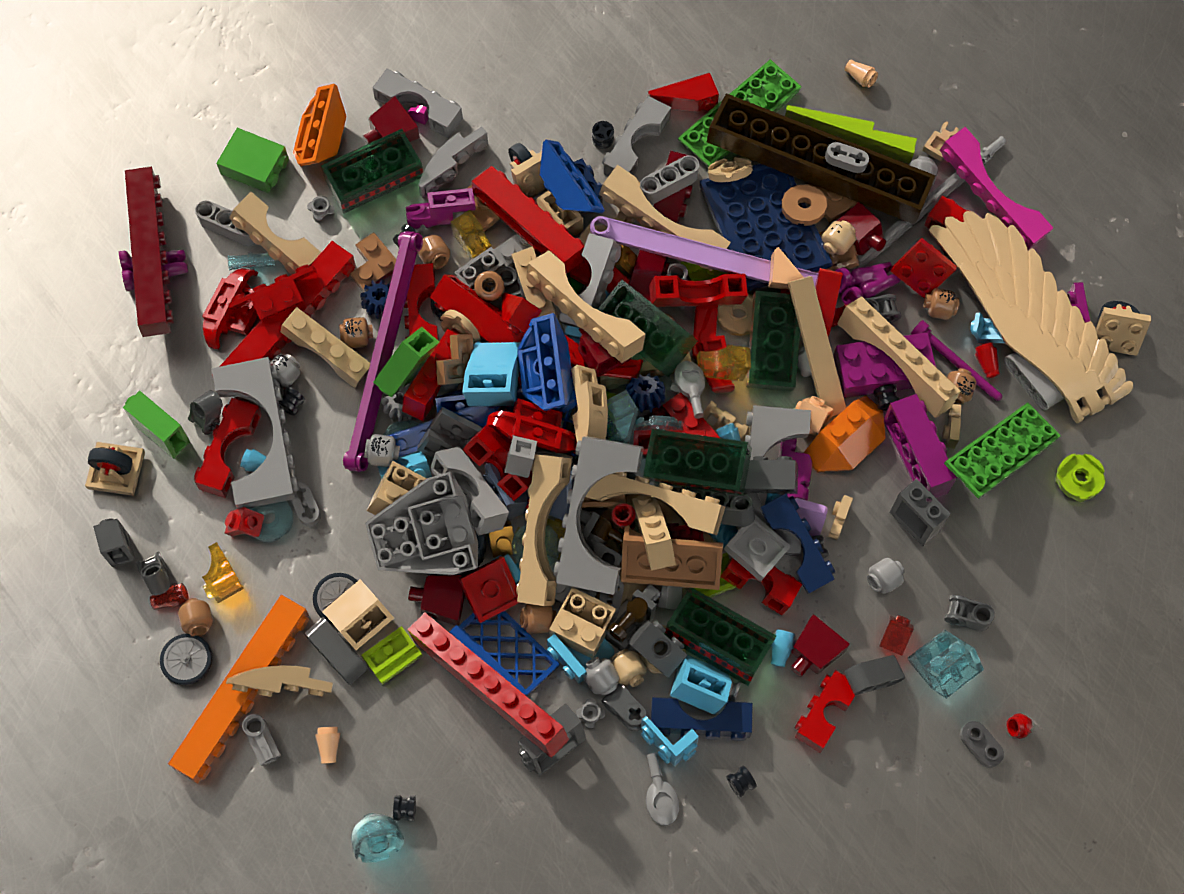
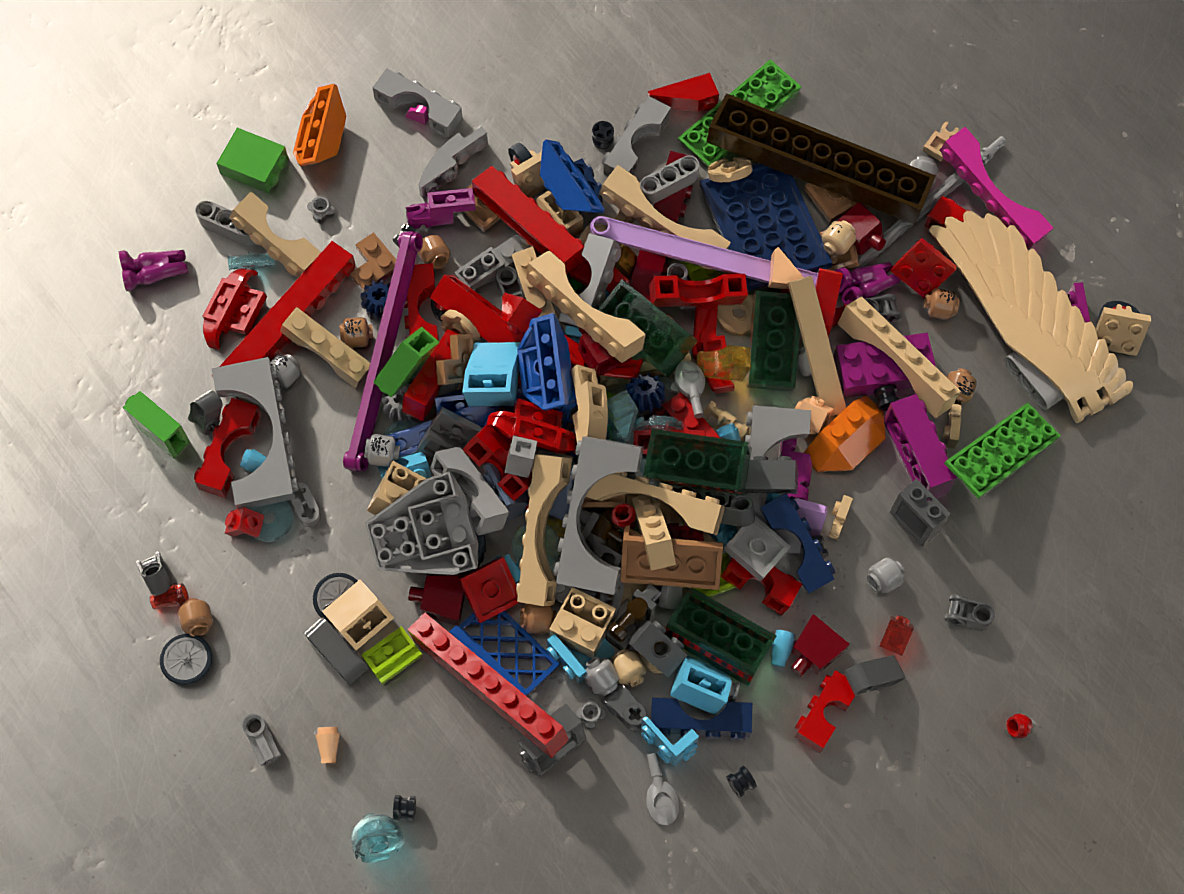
(114, 468): tan plate -> none
(114, 542): dark grey brick -> none
(147, 252): dark red brick -> none
(220, 579): clear yellow arch -> none
(228, 706): orange brick -> none
(270, 679): tan slope -> none
(276, 296): red bracket -> none
(291, 400): black wheel -> none
(372, 171): clear green brick -> none
(390, 119): dark red torso -> none
(470, 234): clear yellow arch -> none
(482, 282): medium nougat head -> none
(502, 540): pearl gold bracket -> none
(804, 194): medium nougat tile -> none
(847, 157): light grey beam -> none
(857, 132): lime slope -> none
(863, 74): light nougat cone -> none
(923, 327): magenta piece -> none
(946, 663): clear light blue slope -> none
(980, 745): flat silver plate -> none
(984, 330): medium azure bracket -> none
(988, 359): red cone -> none
(1078, 489): lime plate -> none

